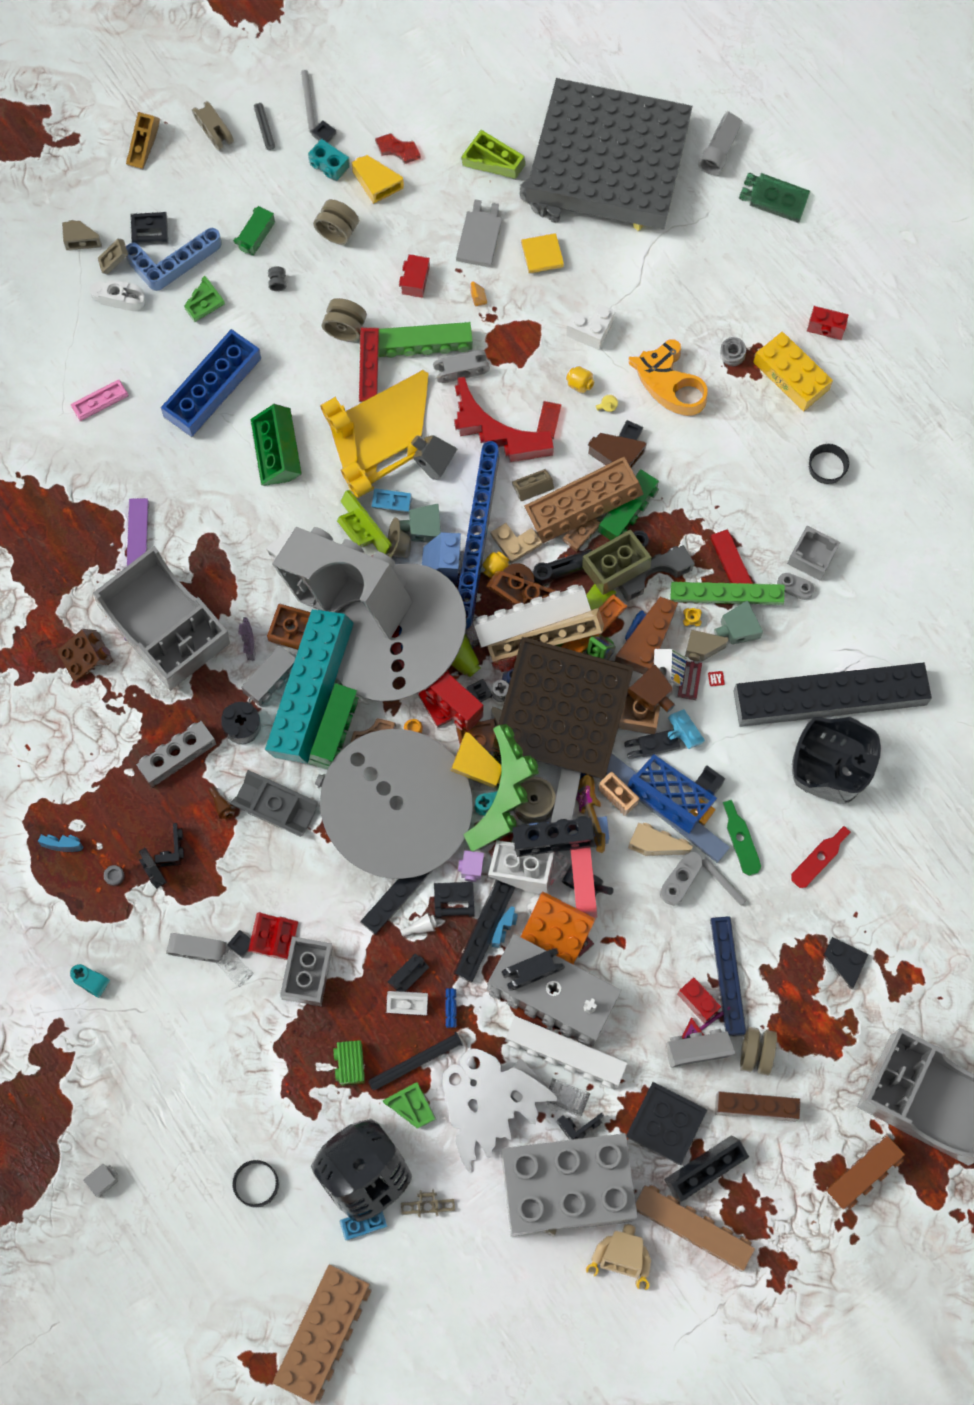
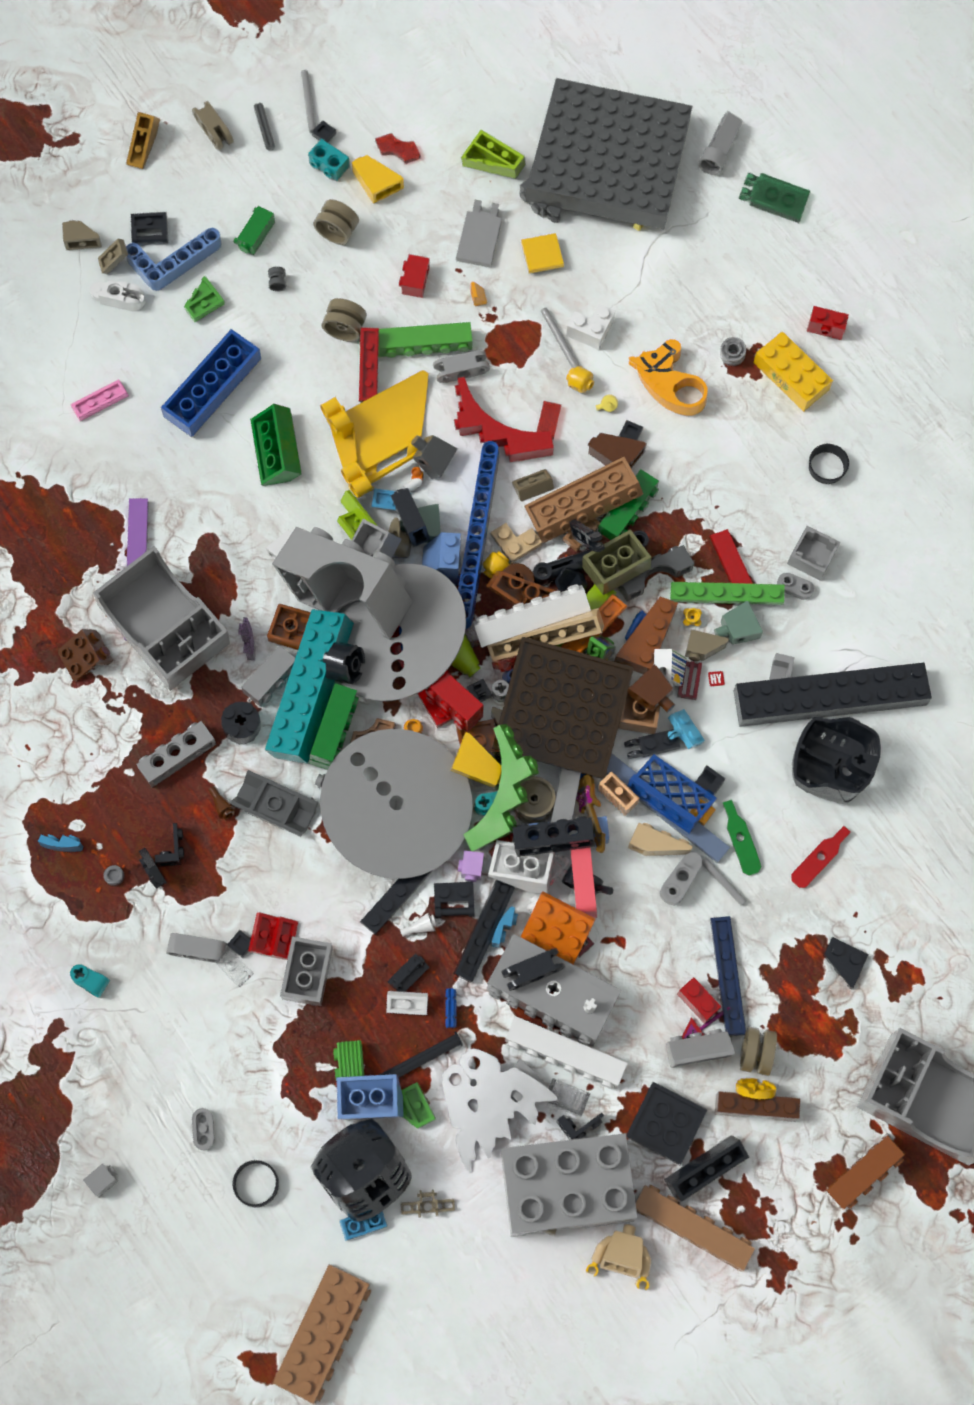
(203, 1129): none -> light grey plate
(344, 662): none -> black brick
(369, 1097): none -> medium blue slope
(375, 539): none -> light grey container
(410, 517): none -> black brick
(416, 480): none -> arm
(565, 348): none -> light grey bar
(568, 578): none -> black panel
(586, 536): none -> black hinge
(751, 1088): none -> yellow tile
(781, 666): none -> light grey panel

